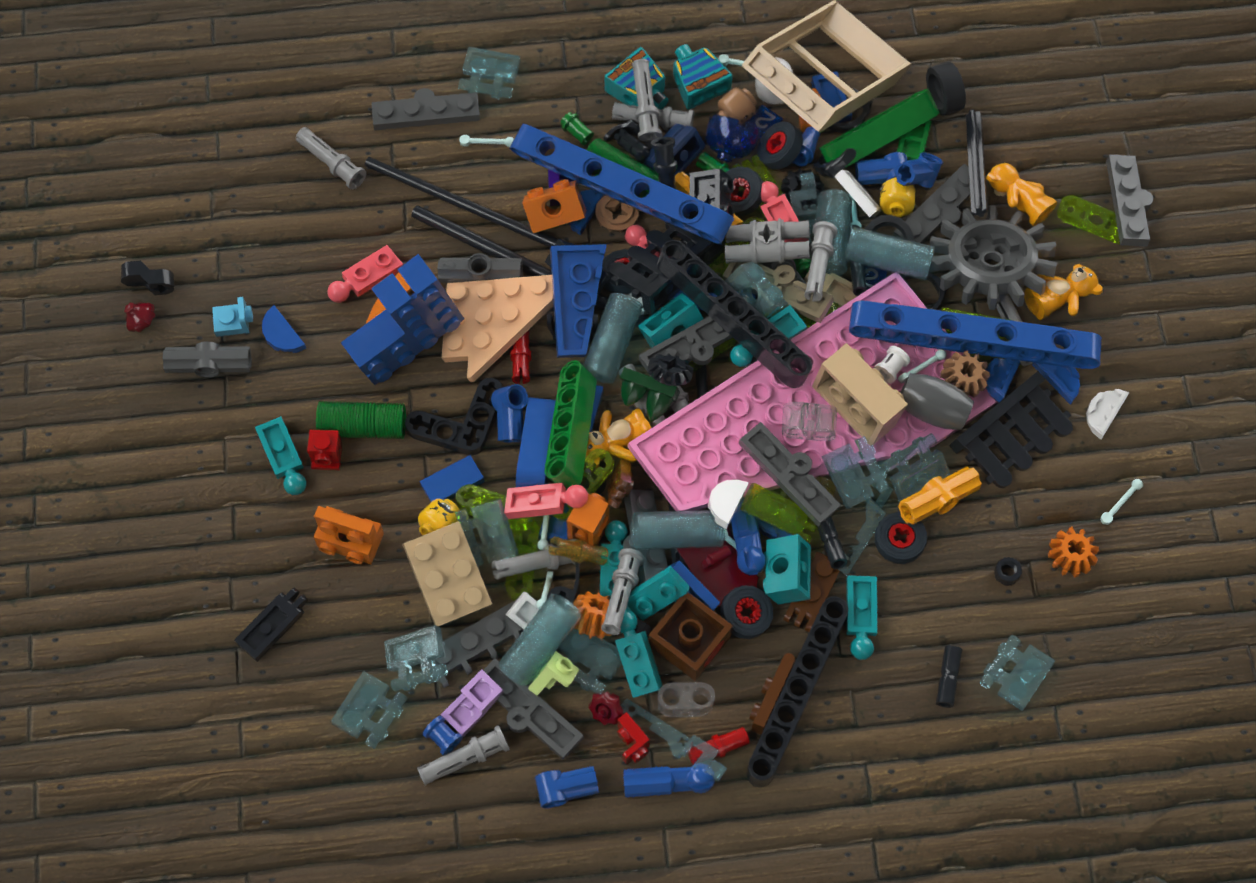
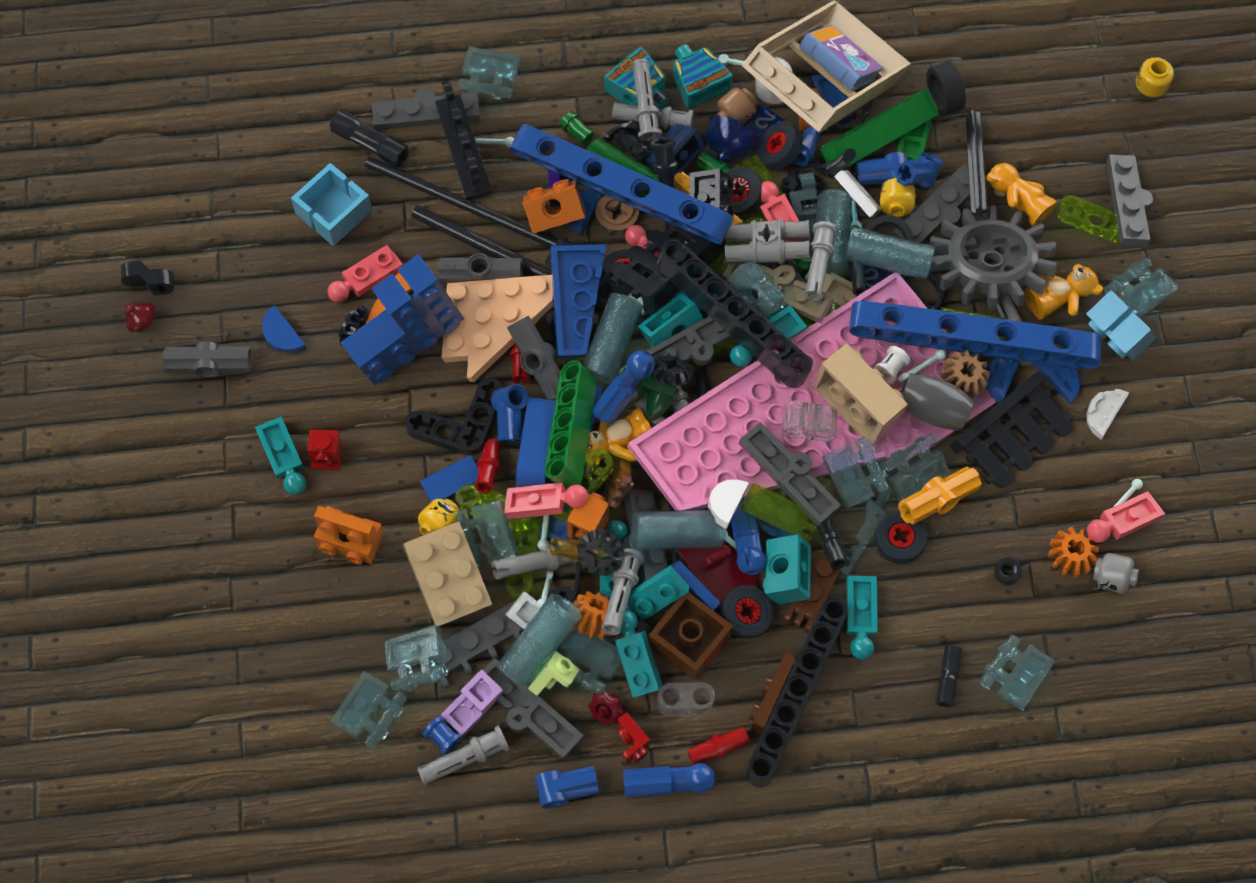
(232, 318): medium azure bracket -> none
(271, 624): black hinge -> none
(327, 204): none -> medium azure piece
(338, 163): light grey pin -> none
(353, 322): none -> black gear
(354, 130): none -> black axle
(359, 419): green piece -> none
(462, 144): none -> black fence
(488, 466): none -> red pin
(532, 348): none -> dark grey piece
(611, 546): none -> black gear
(623, 387): none -> blue piece
(673, 736): clear light blue piece -> none
(841, 57): none -> piece
(1115, 573): none -> light grey head
(1124, 328): none -> medium azure piece
(1125, 518): none -> coral plate
(1148, 293): none -> clear light blue plate
(1154, 77): none -> yellow head

